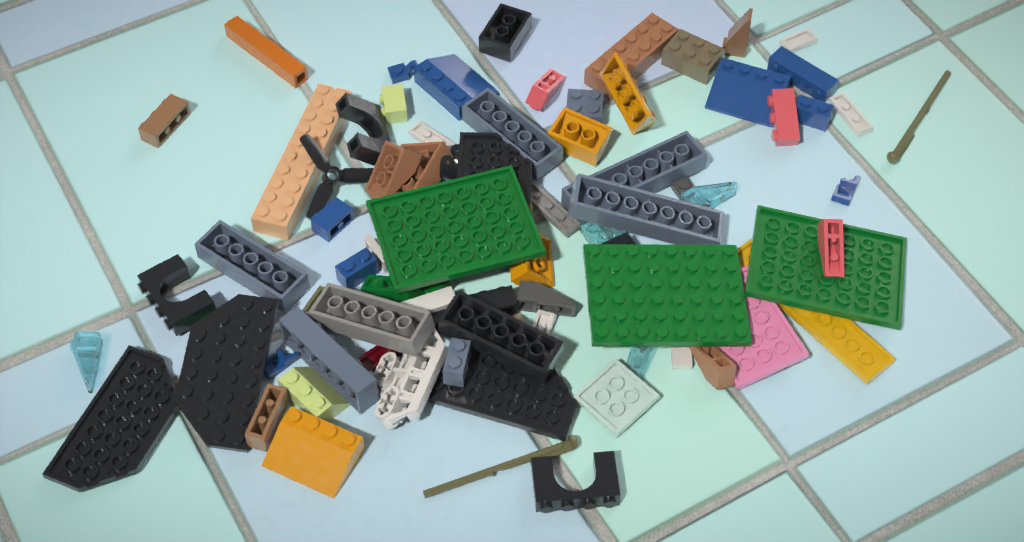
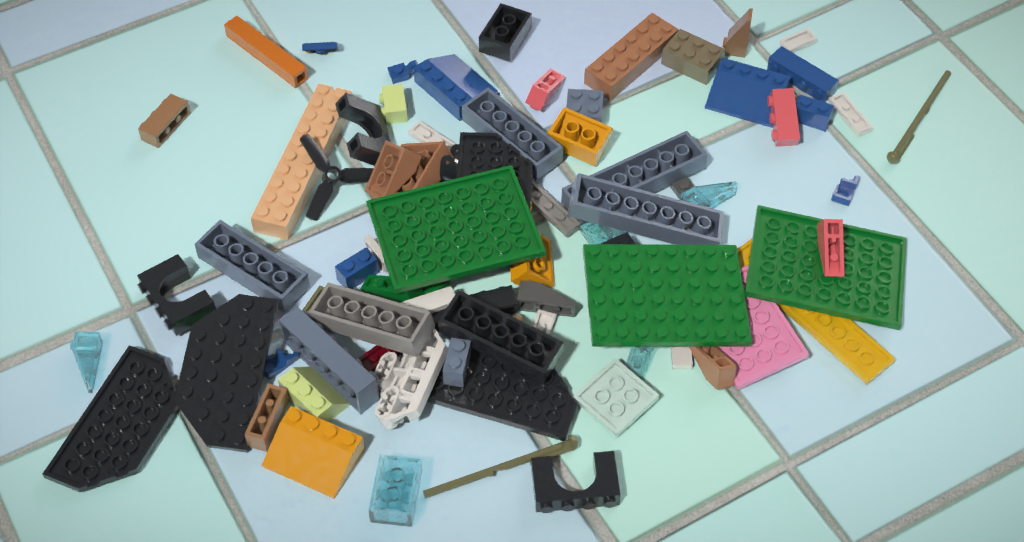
(320, 47): none -> blue plate
(332, 219): blue brick -> none
(395, 490): none -> clear light blue brick
(627, 95): light orange slope -> none

